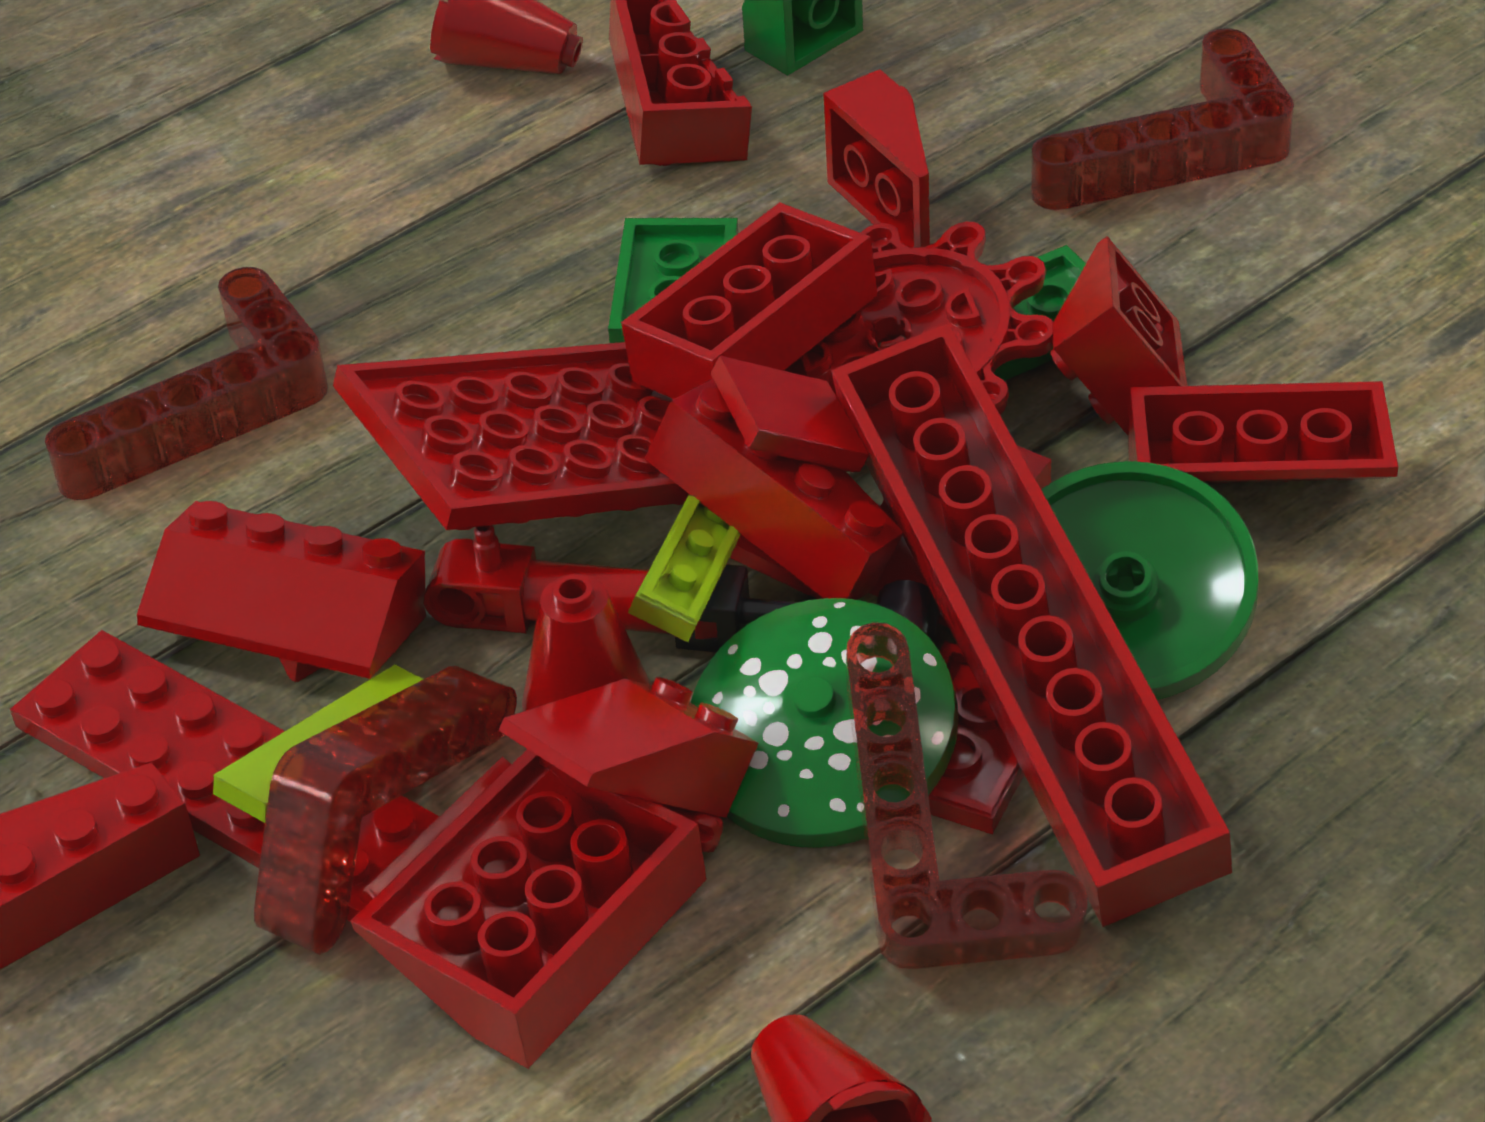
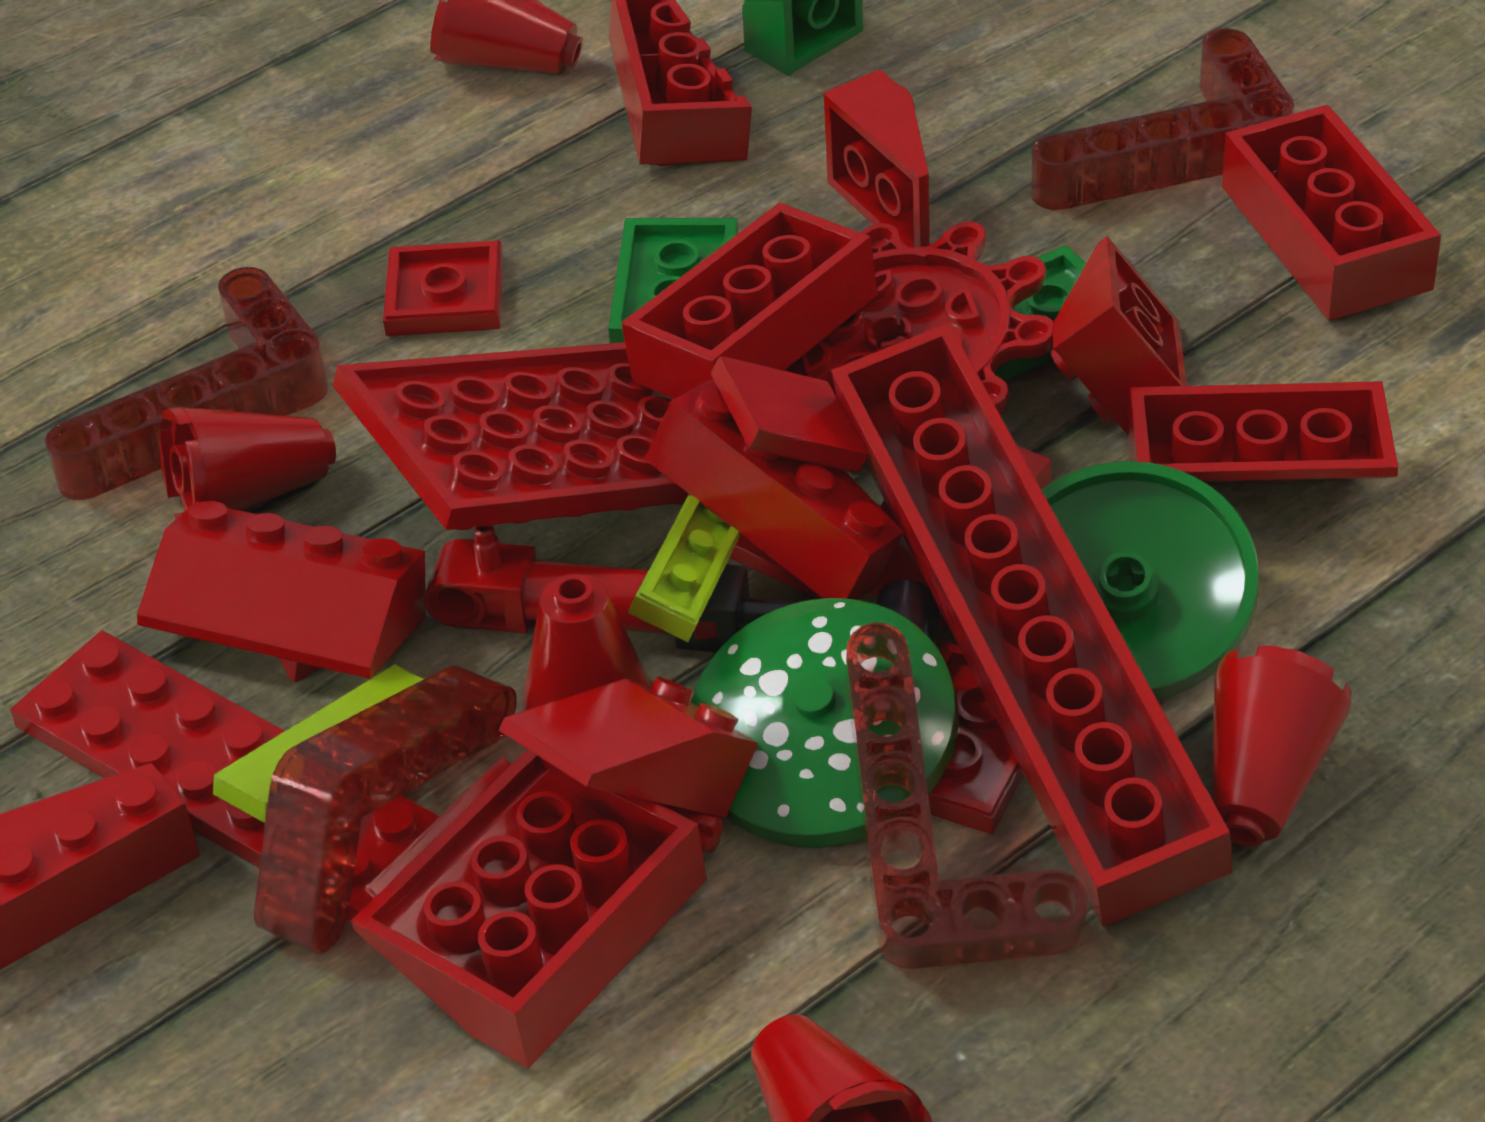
(240, 456): none -> red cone
(443, 288): none -> red tile
(1270, 736): none -> red cone
(1330, 212): none -> red brick

